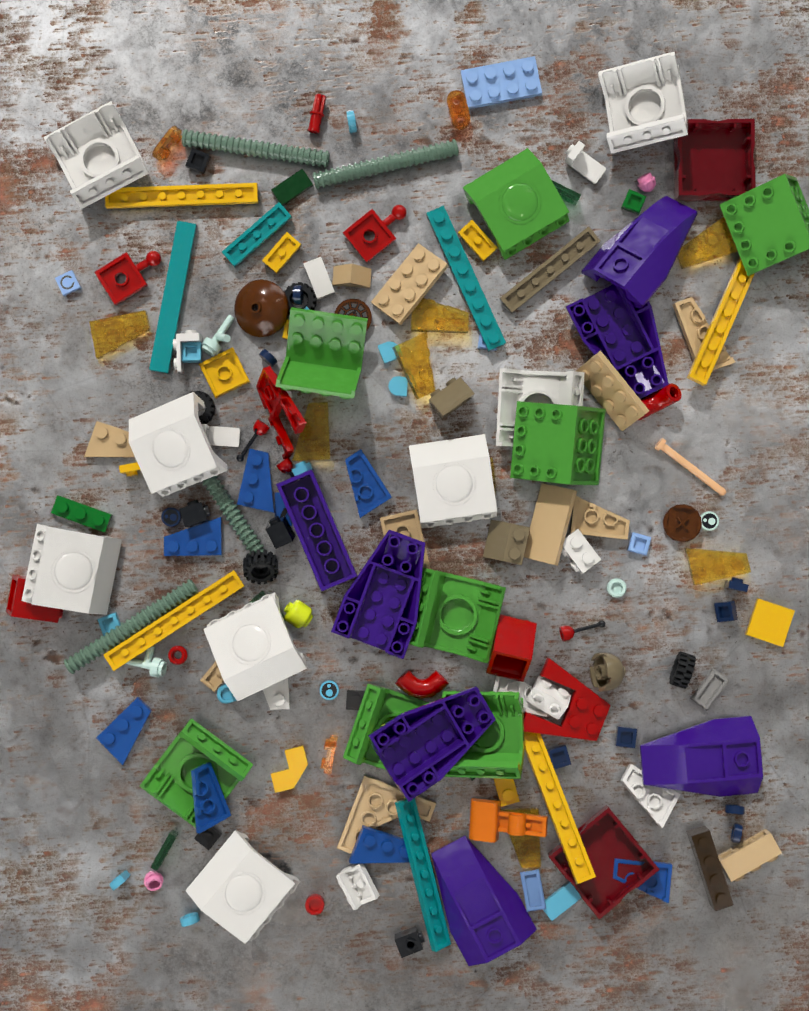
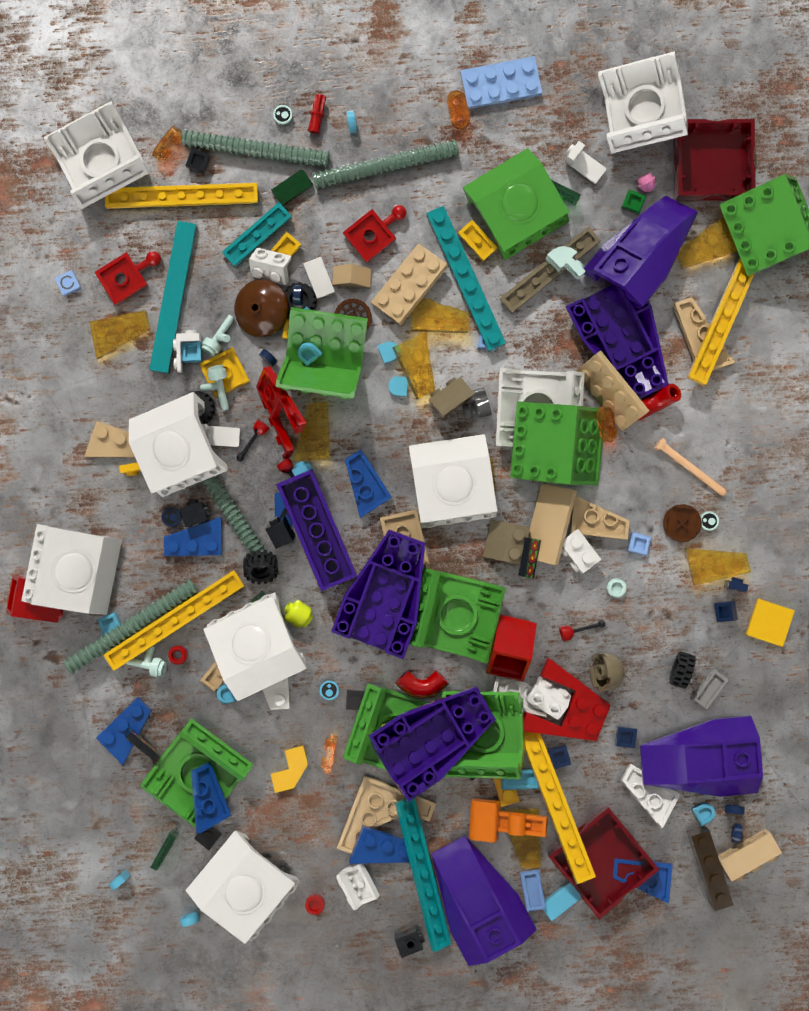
(81, 513): green plate -> none
(141, 744): none -> black tile
(153, 880): bright pink plate -> none
(217, 373): none -> light aqua piece
(256, 483): blue wing -> none
(269, 266): none -> white bracket
(282, 115): none -> tile
(308, 353): none -> medium azure tile
(480, 405): none -> dark grey piece
(527, 781): none -> medium azure tile
(529, 557): none -> tile
(563, 257): none -> light aqua brick
(606, 424): none -> clear orange plate
(704, 813): none -> medium azure tile

